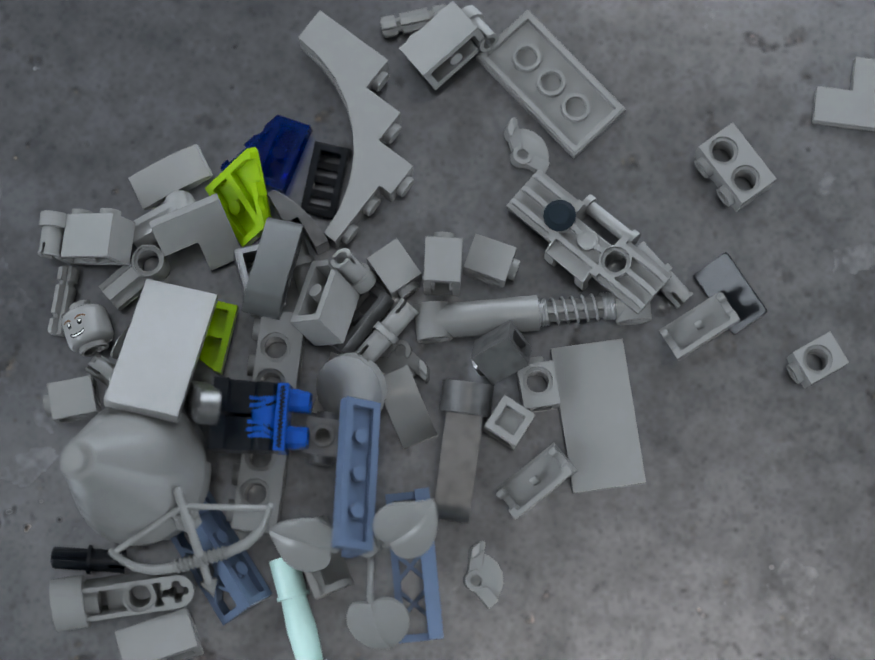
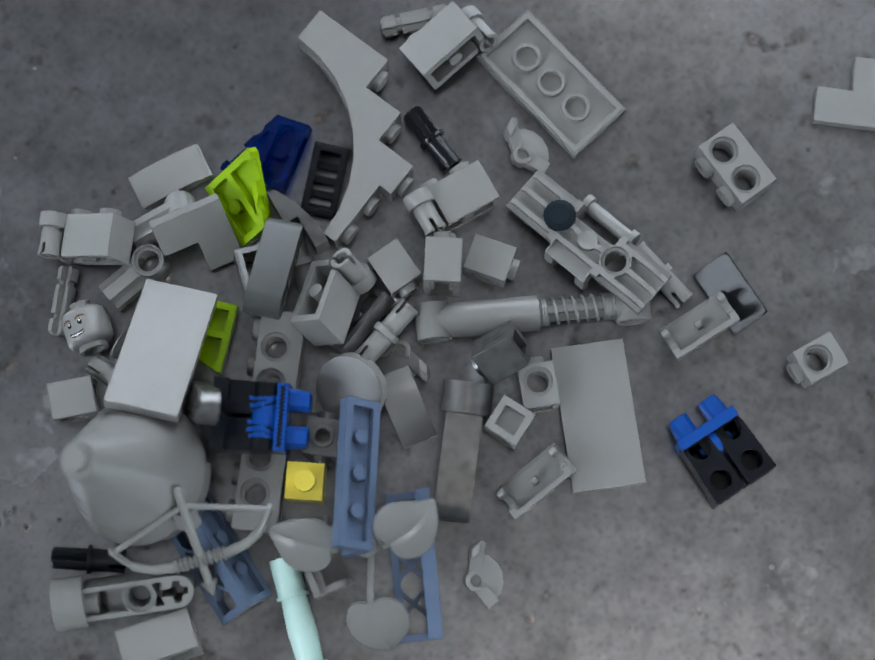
(305, 482): none -> light yellow brick
(432, 139): none -> black axle
(452, 200): none -> light grey hinge
(721, 451): none -> black hips

